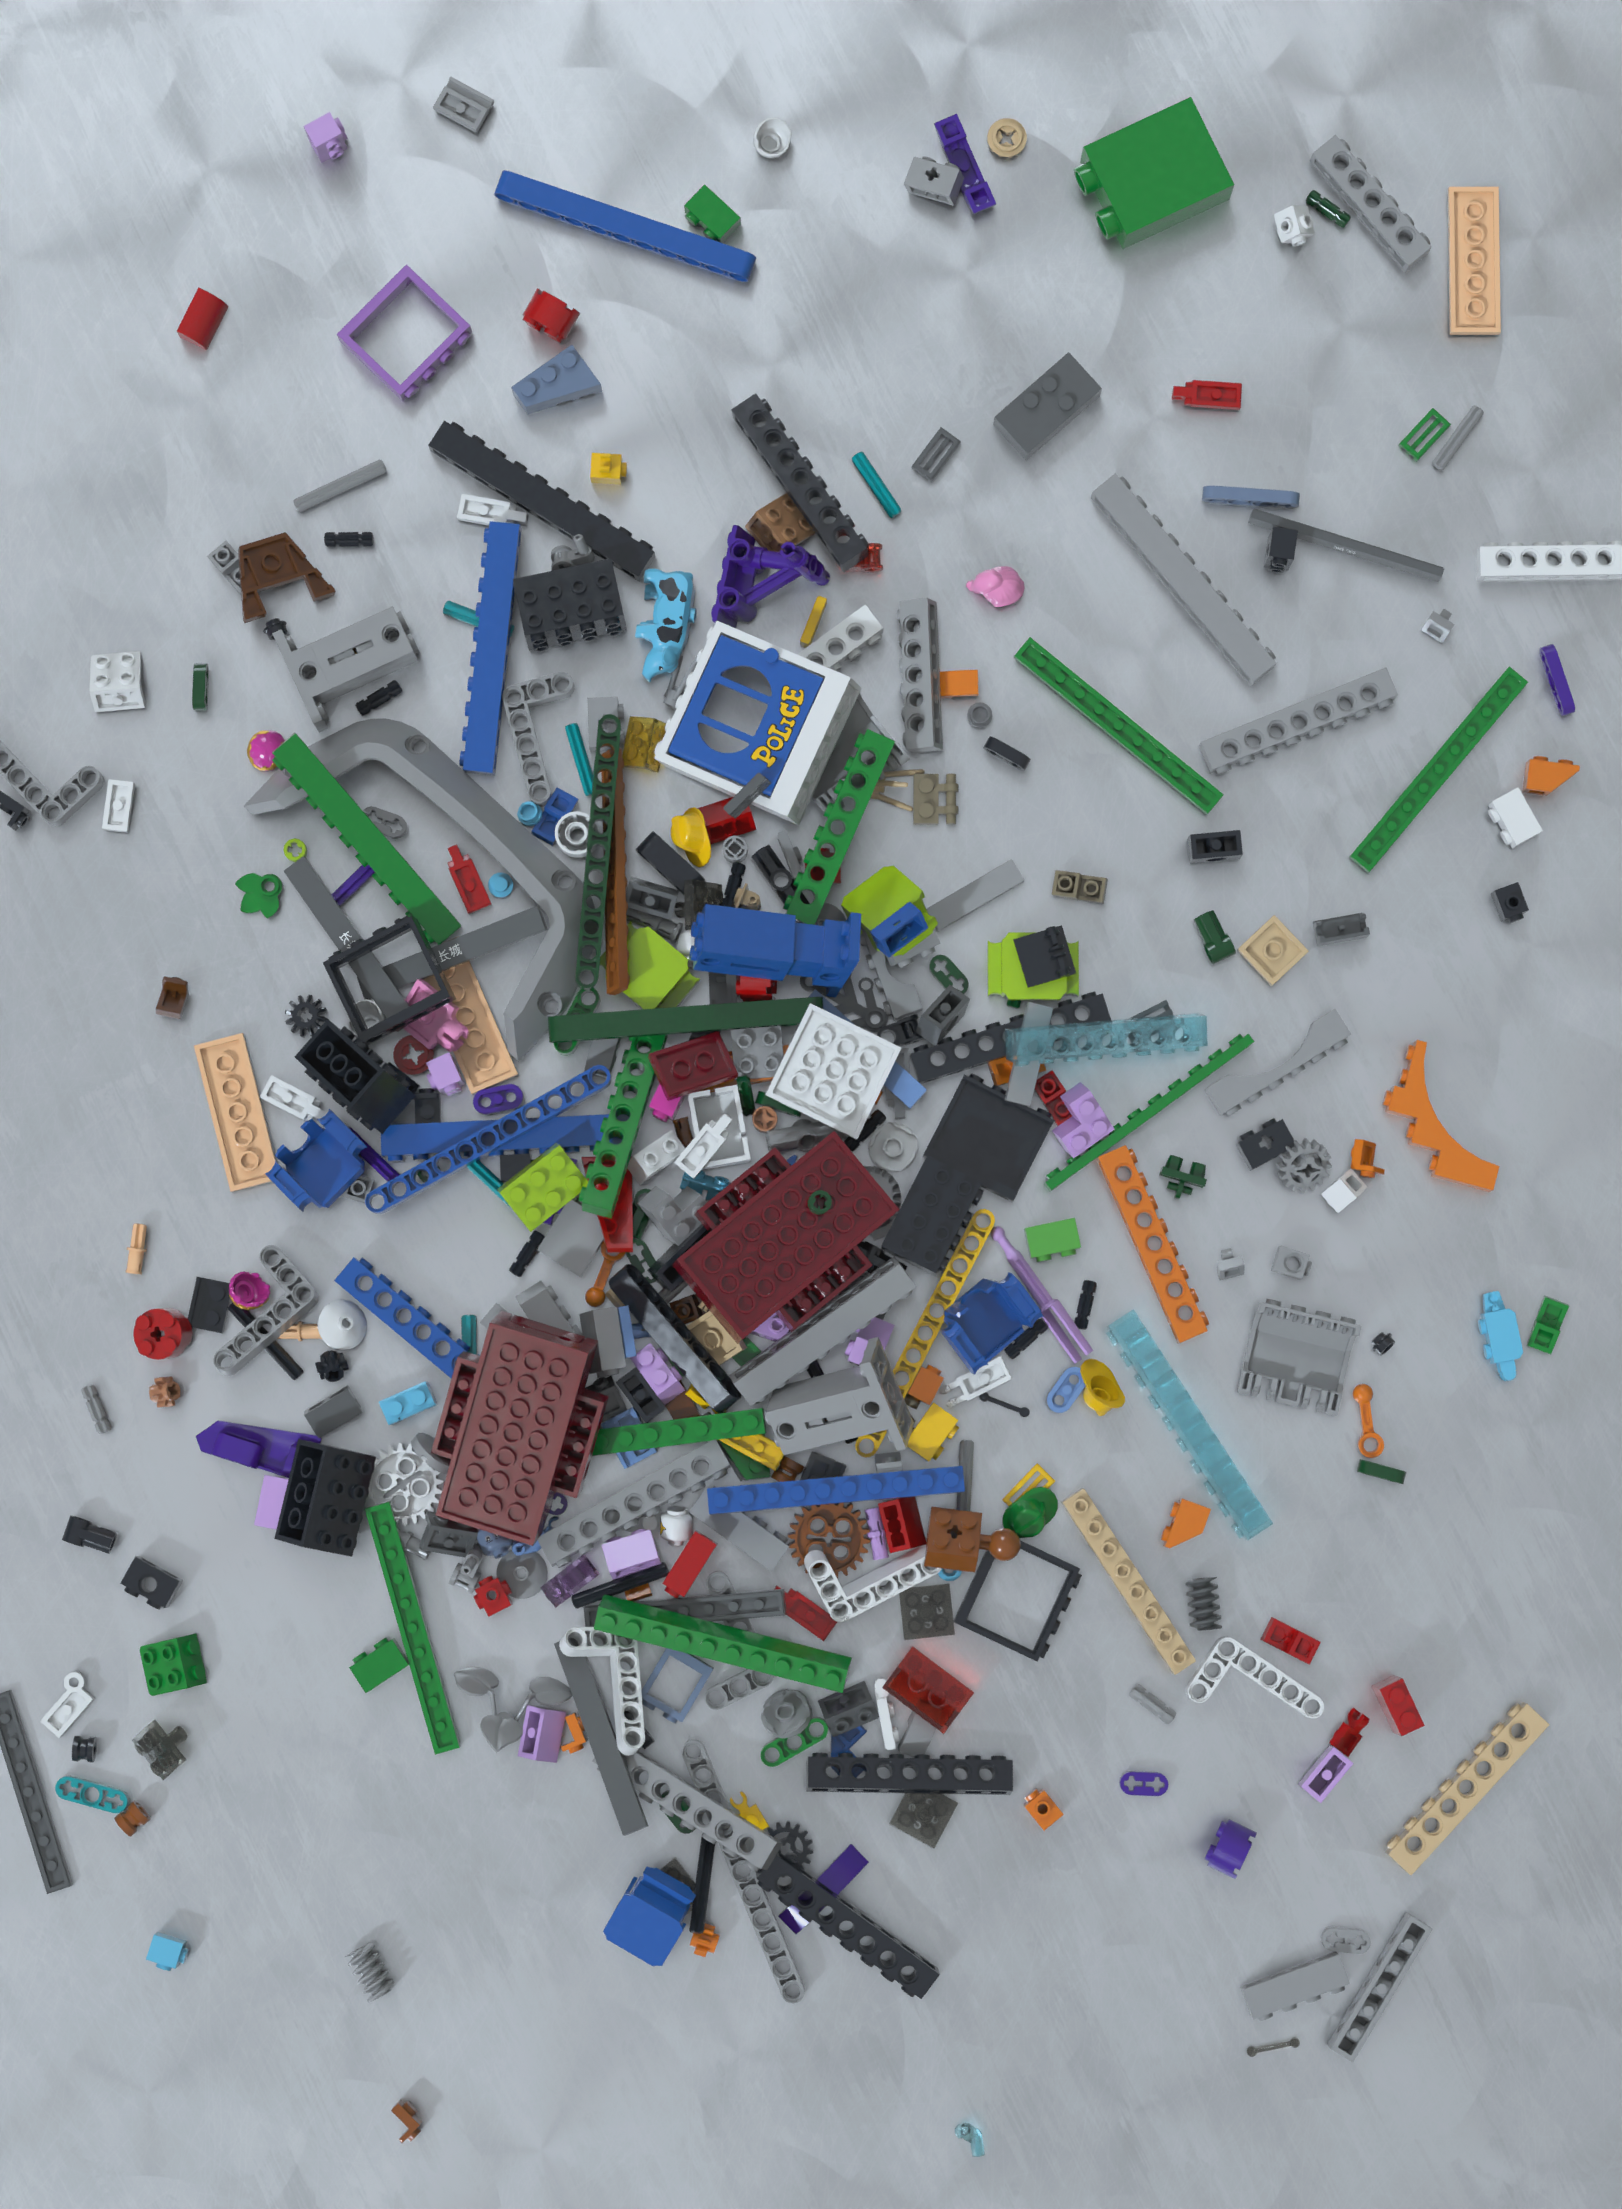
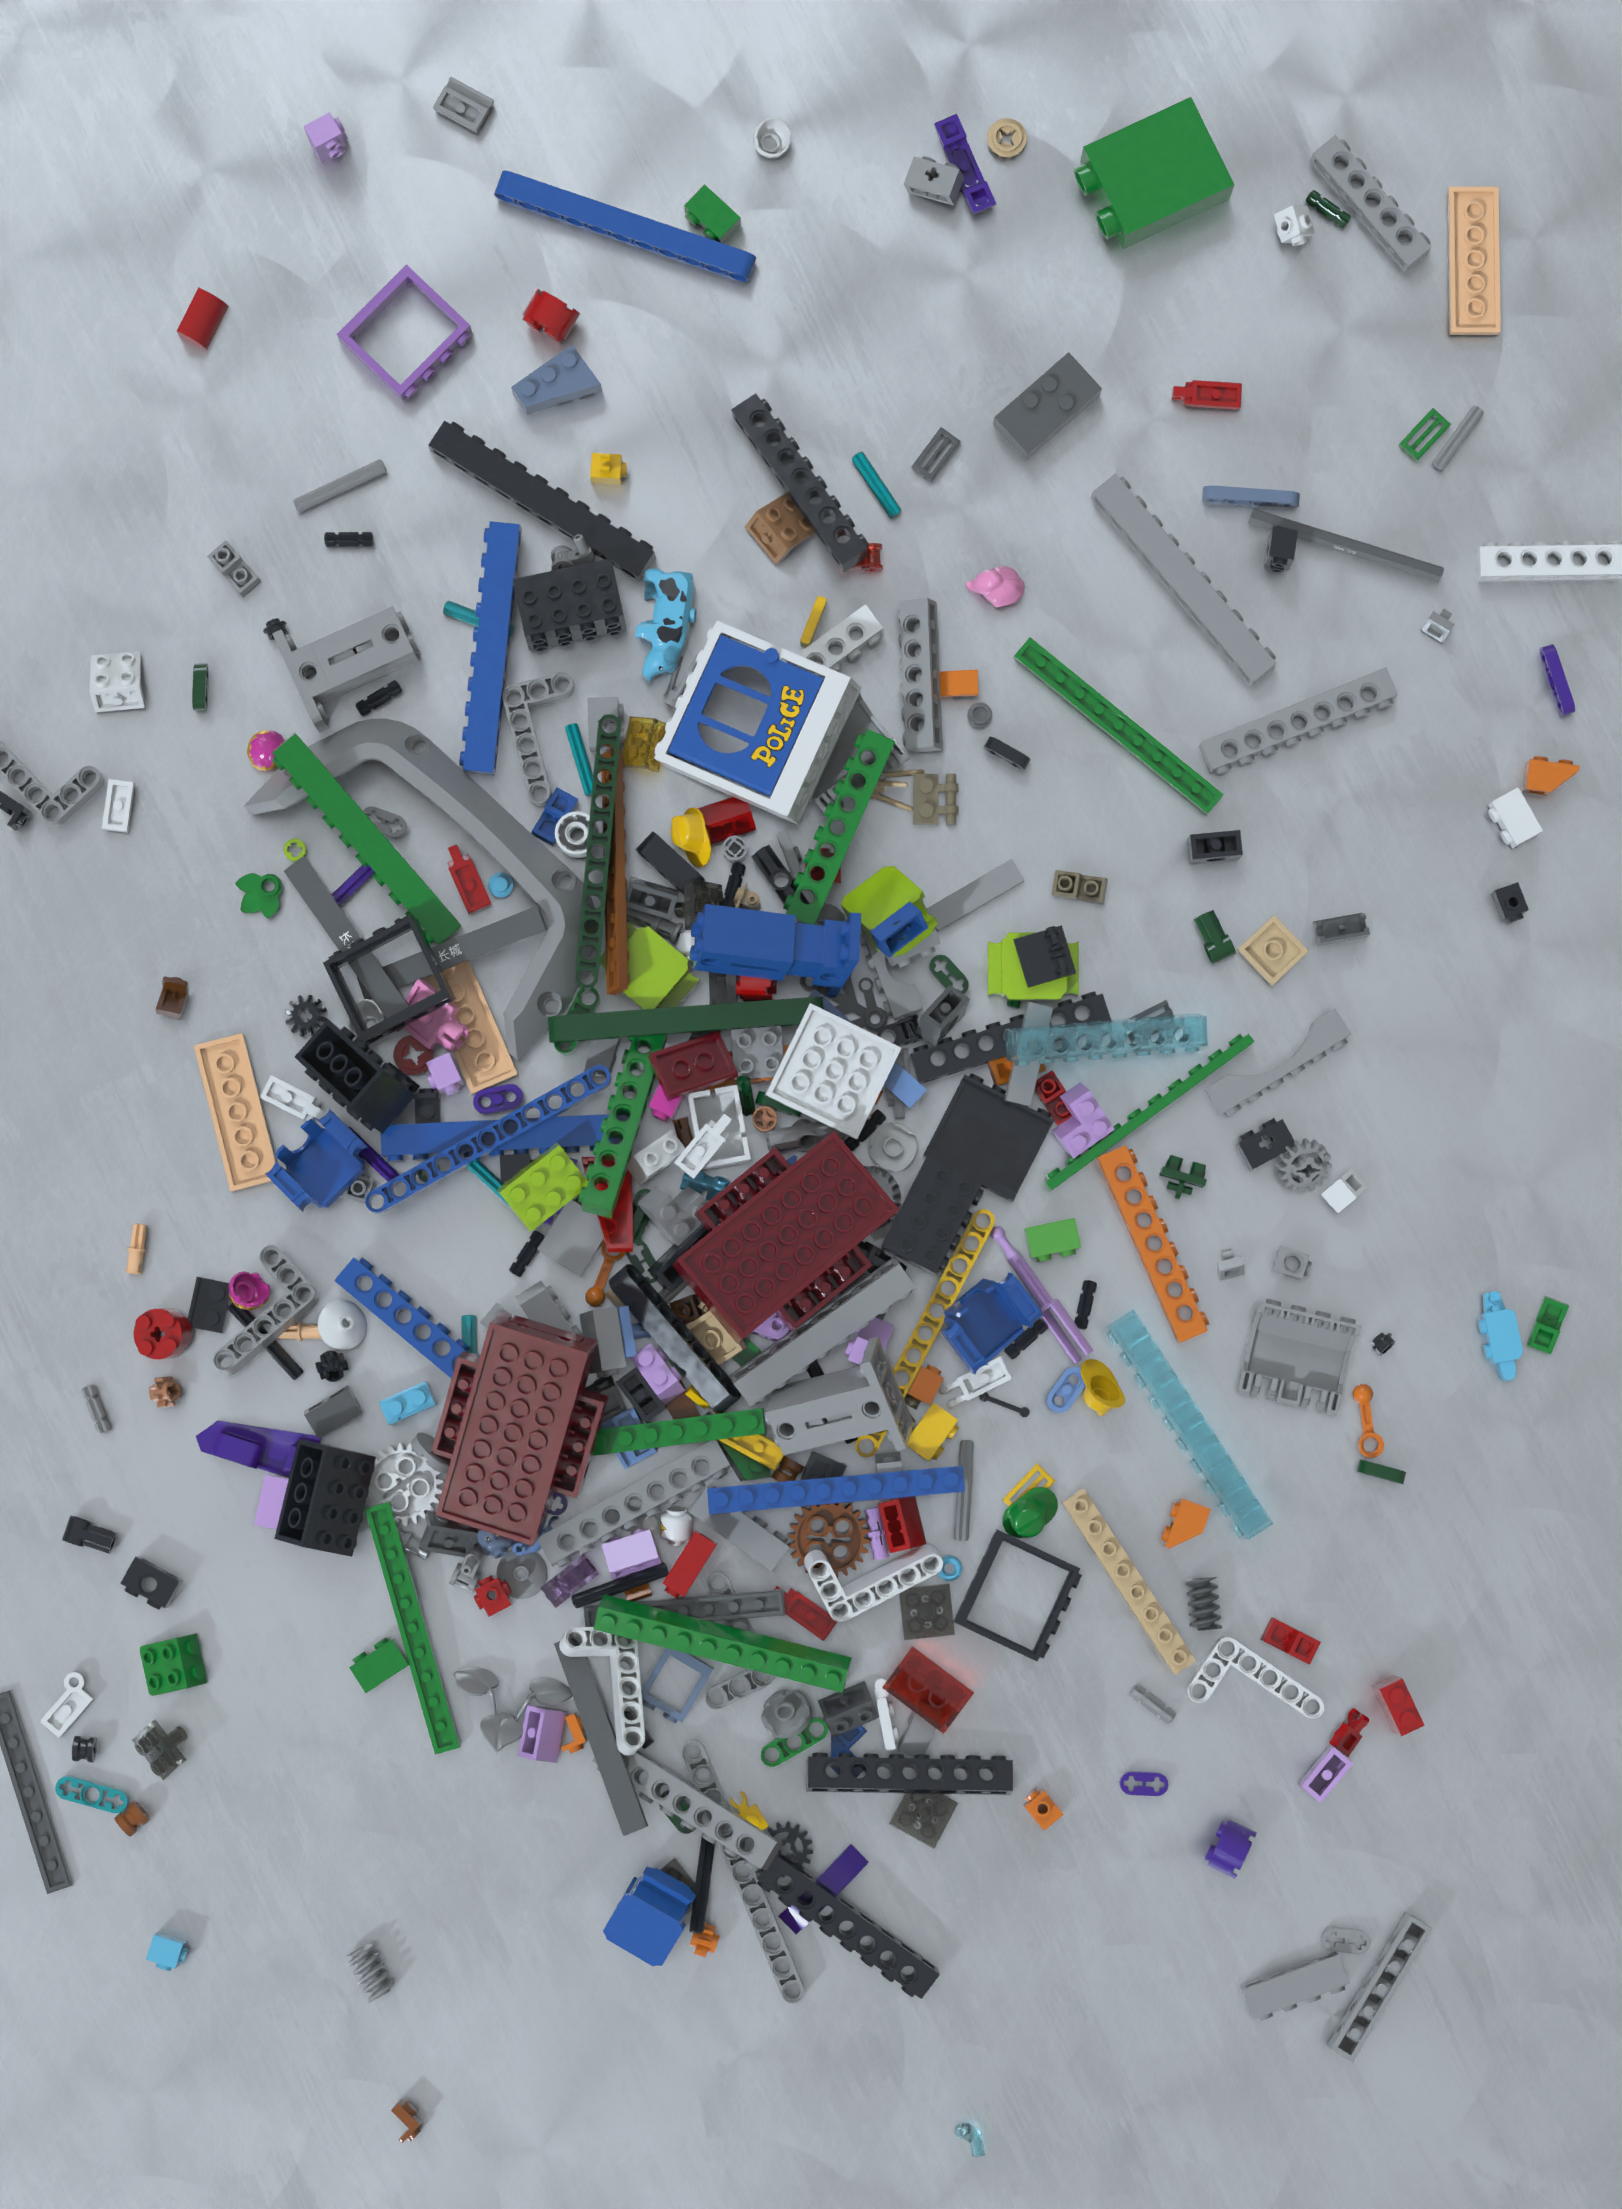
(273, 564): reddish brown wing -> none
(483, 510): white hinge -> none
(529, 813): medium azure plate -> none
(741, 564): dark purple plate -> none
(747, 795): dark grey tile -> none
(827, 1204): dark green bush -> none
(956, 1540): dark orange brick -> none
(1252, 2051): clear smoke hinge -> none
(1363, 1158): orange bracket -> none
(1412, 1102): orange arch -> none
(1438, 769): green plate -> none
(1533, 1727): tan brick -> none

